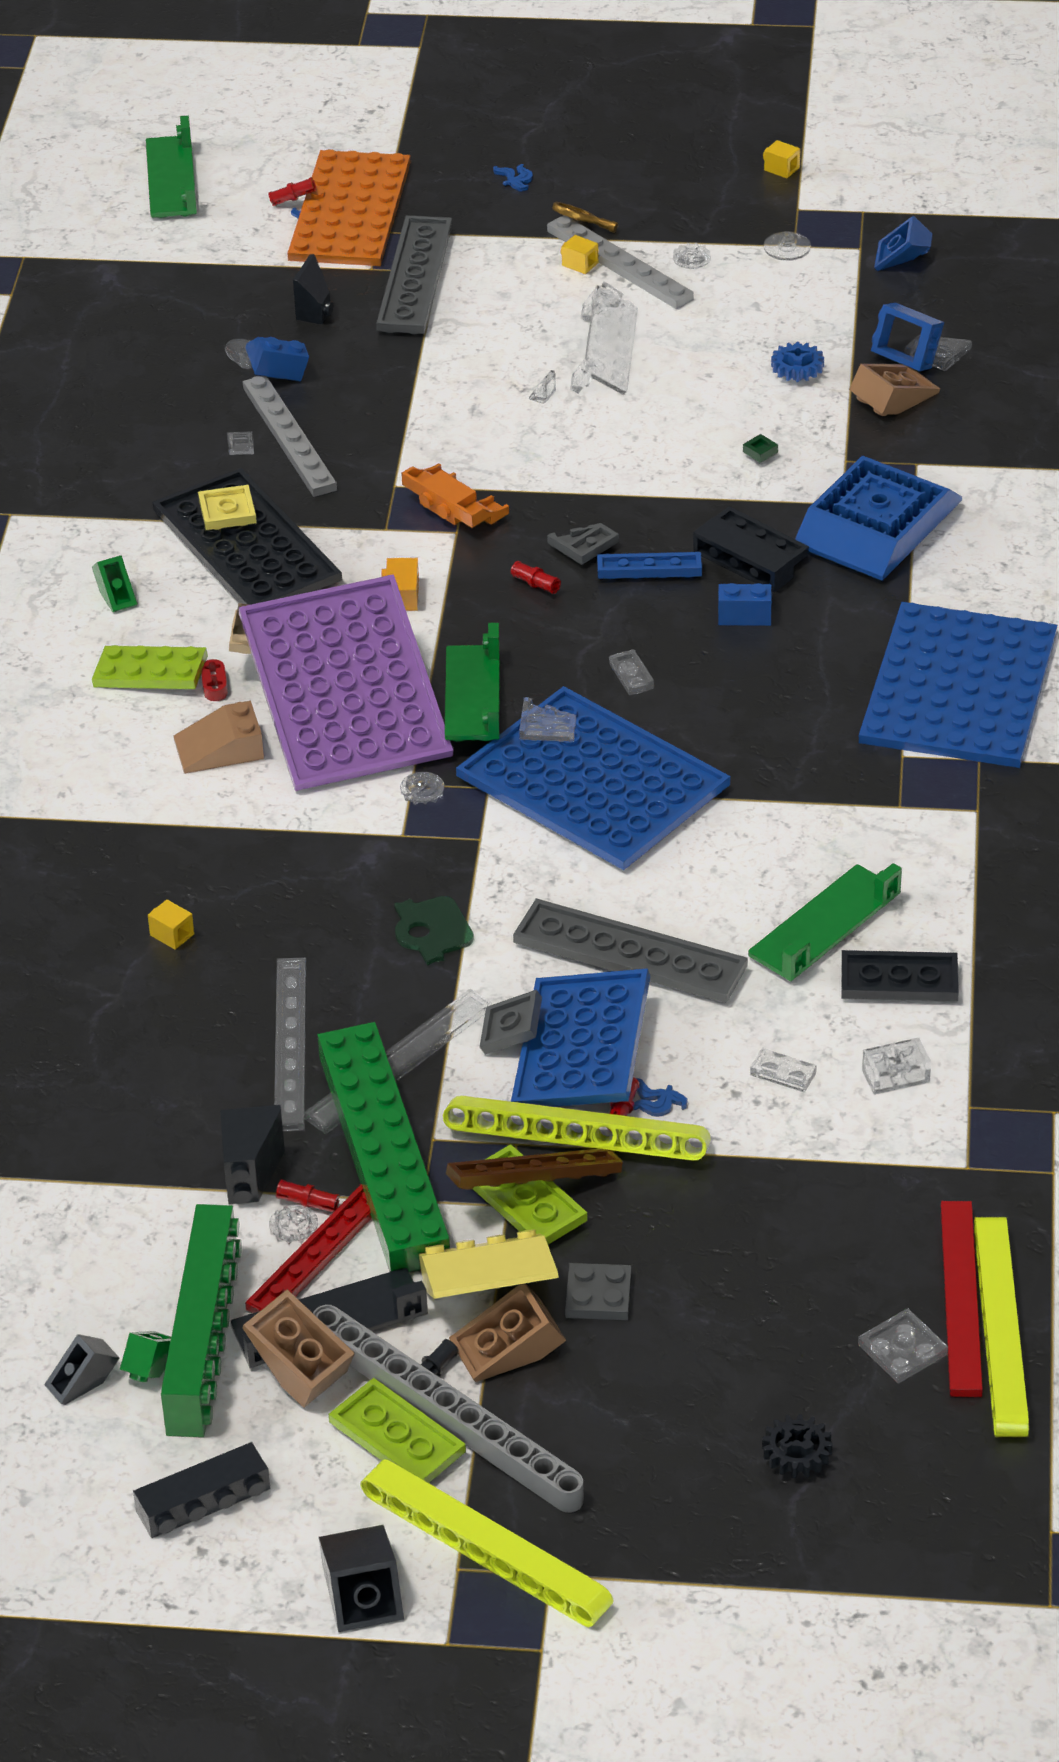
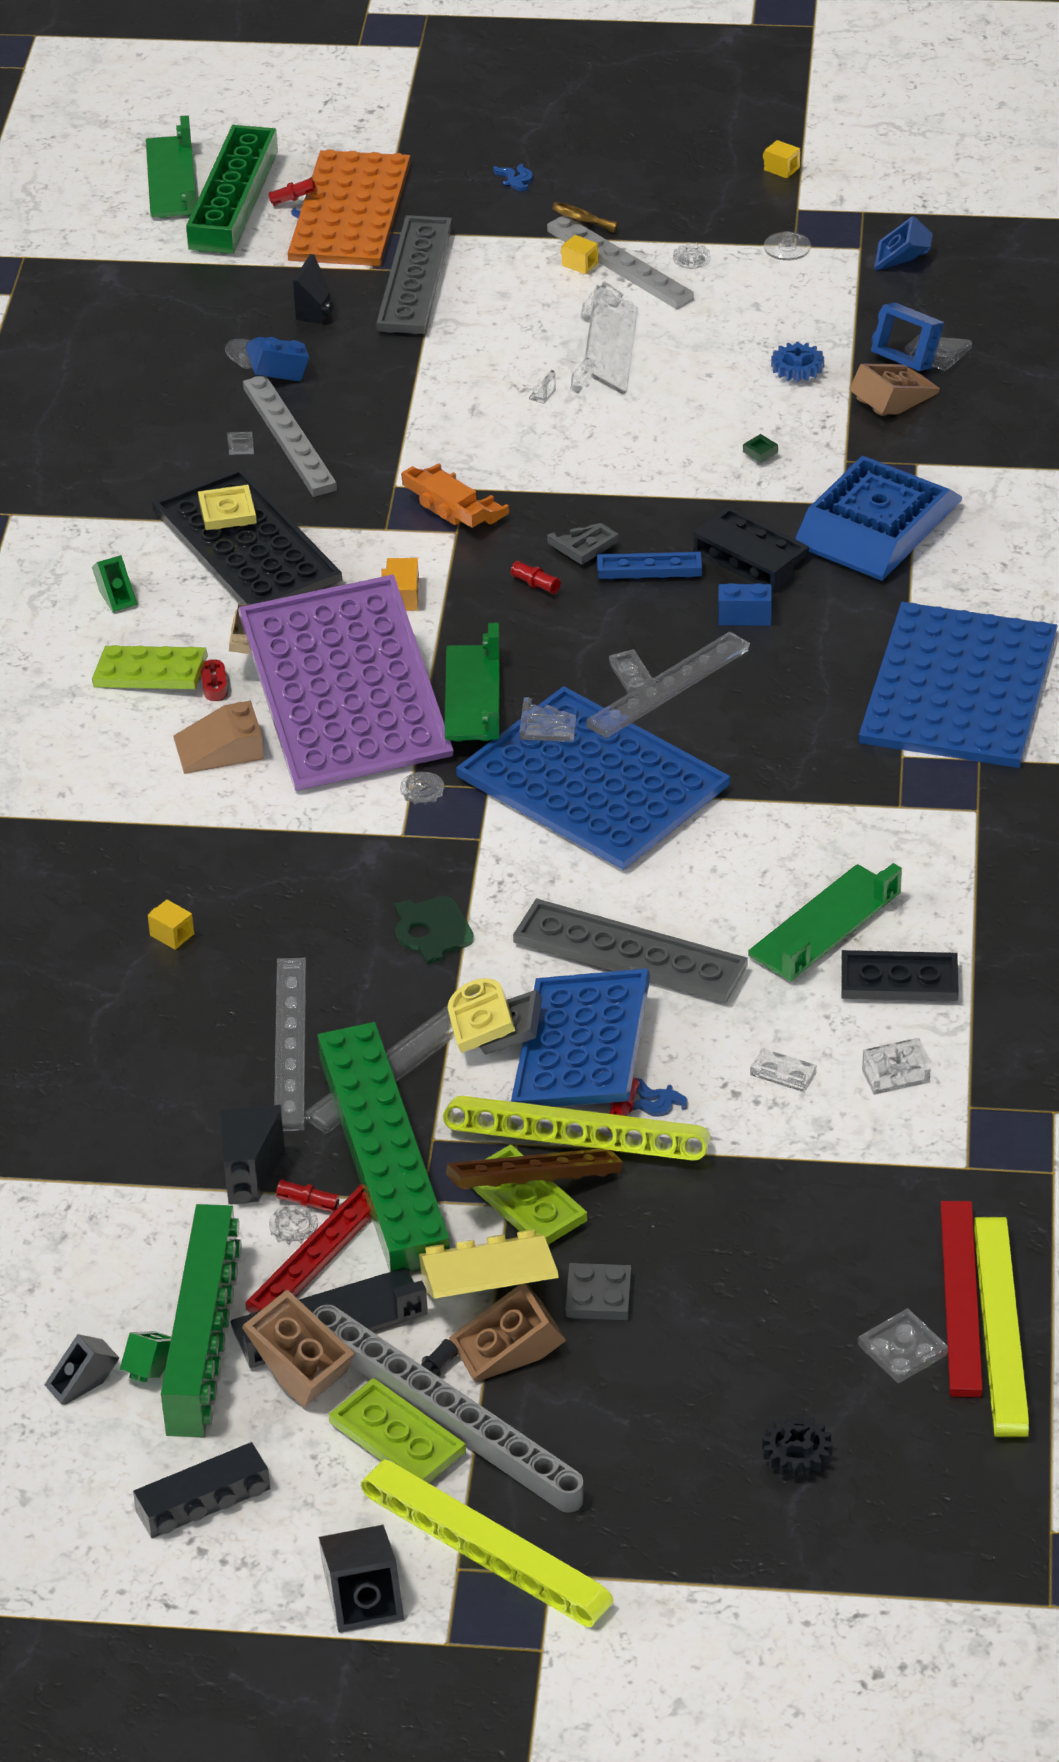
(232, 189): none -> green brick
(480, 1016): none -> light yellow plate
(667, 685): none -> clear tile

